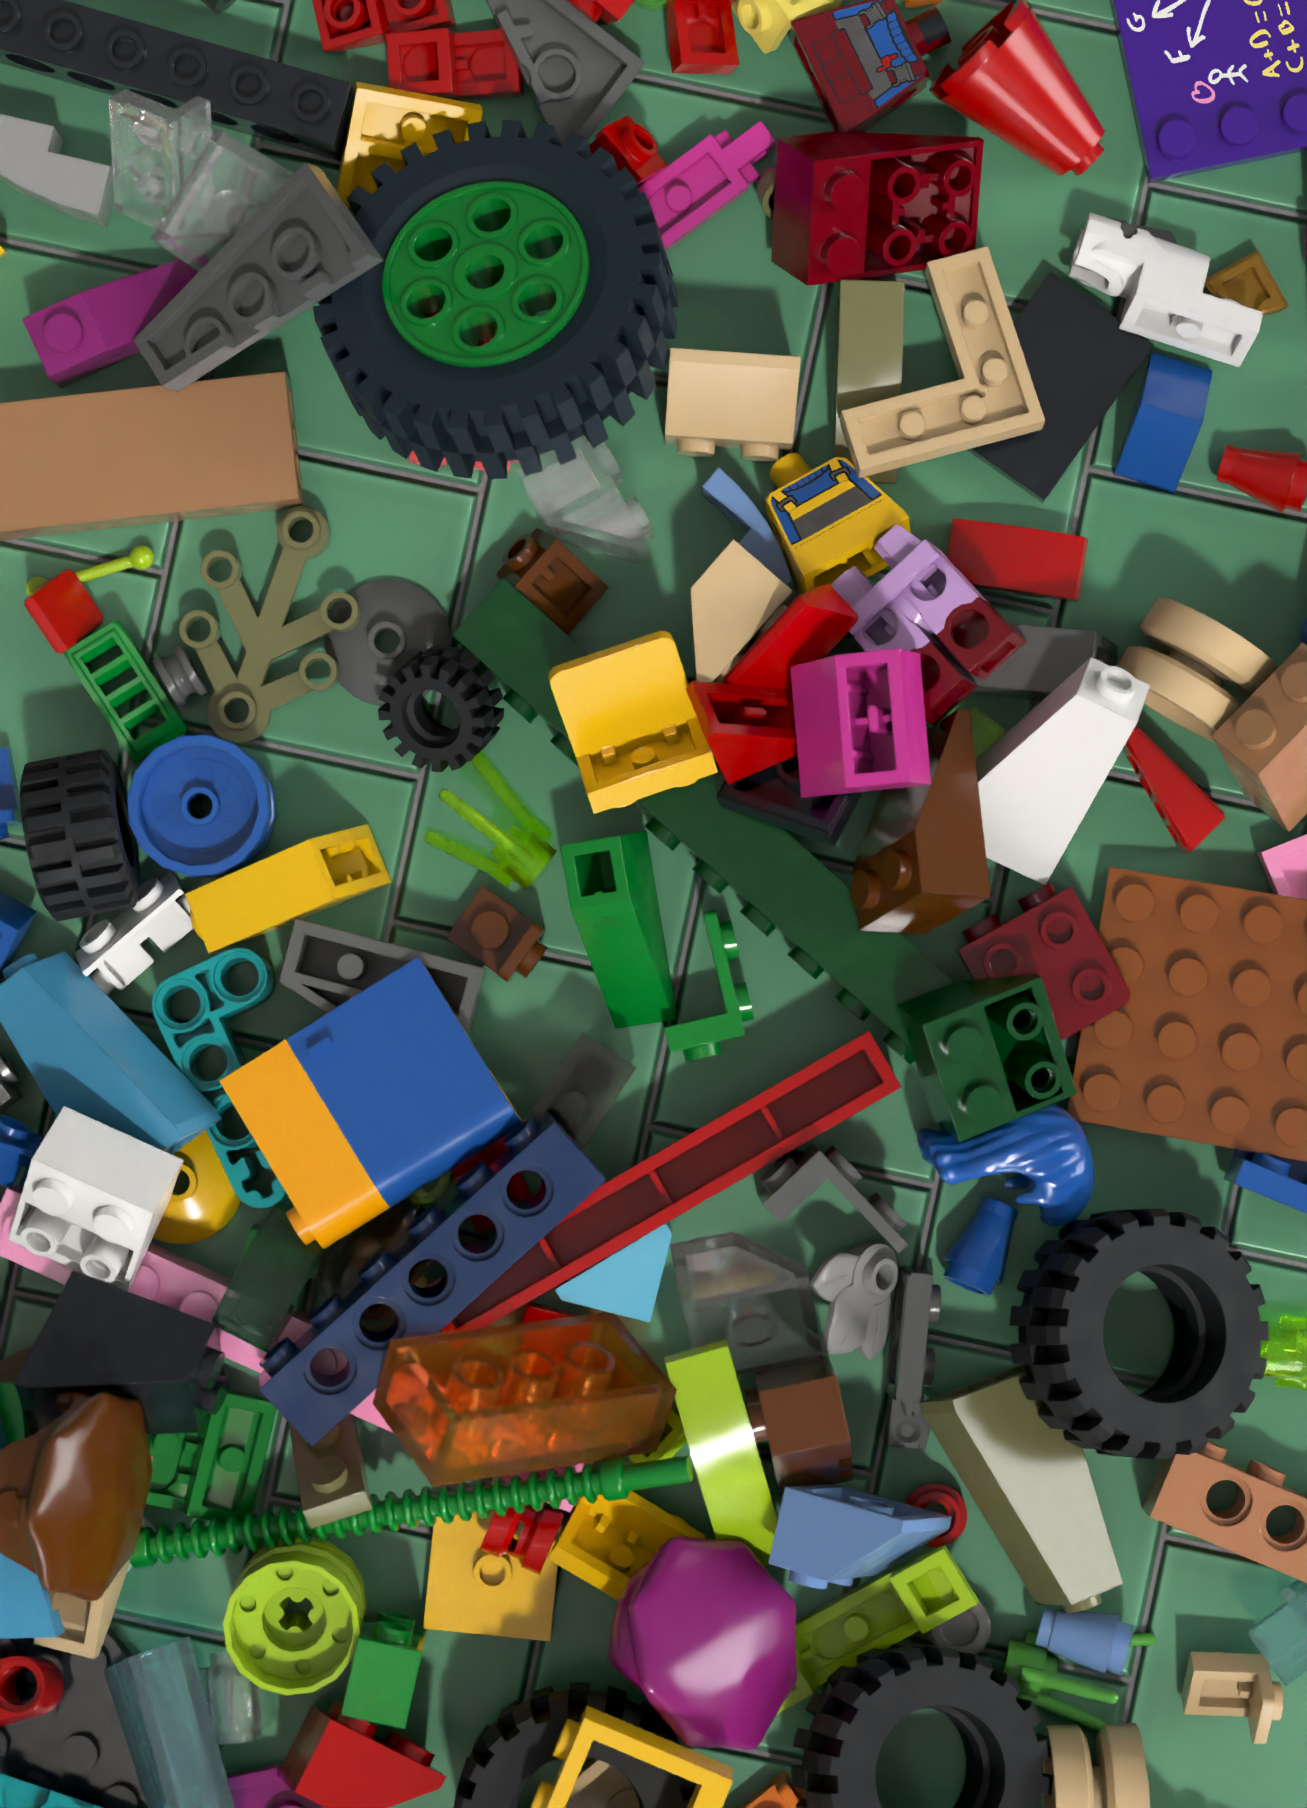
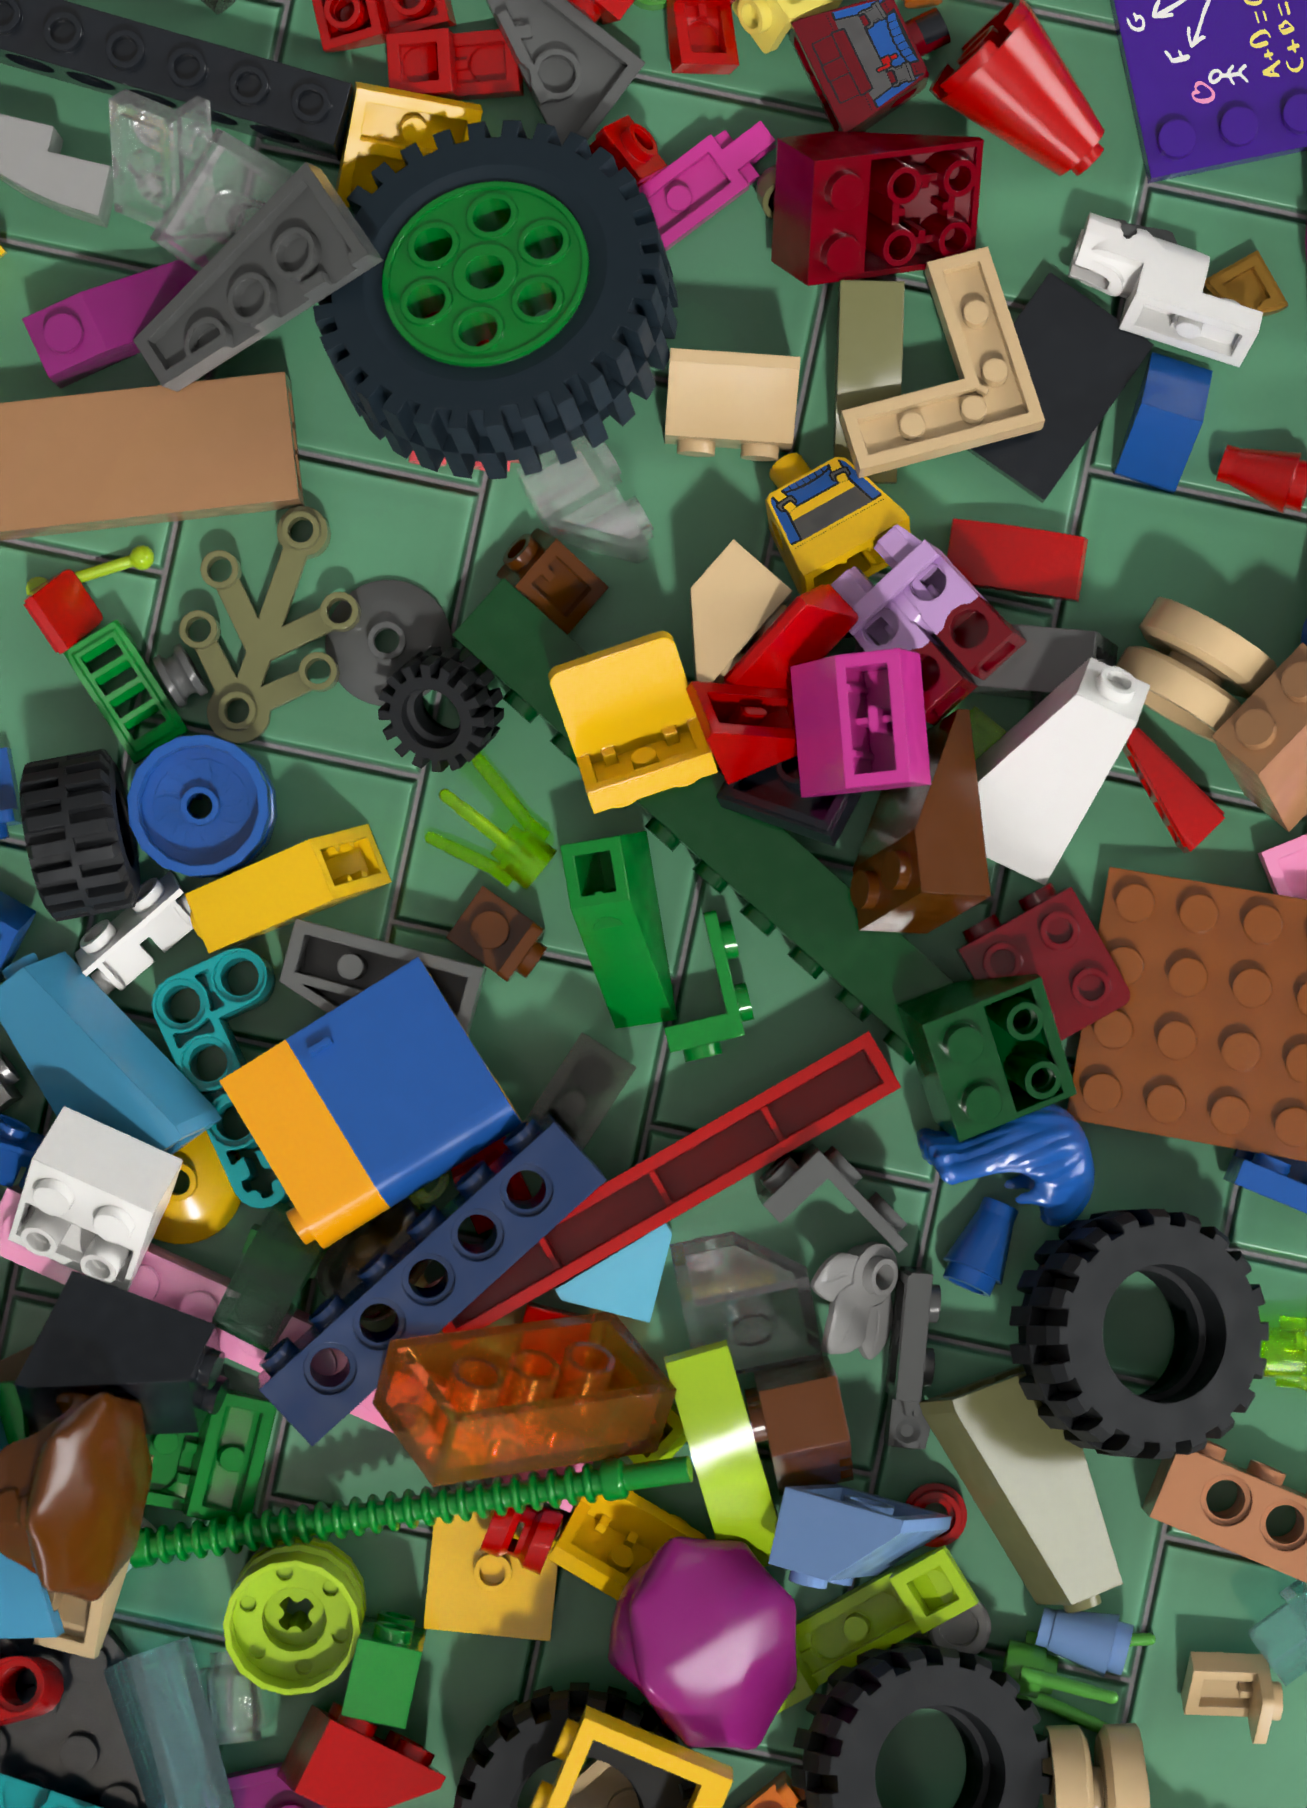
(331, 1474): olive plate -> none
(738, 507): medium blue slope -> none

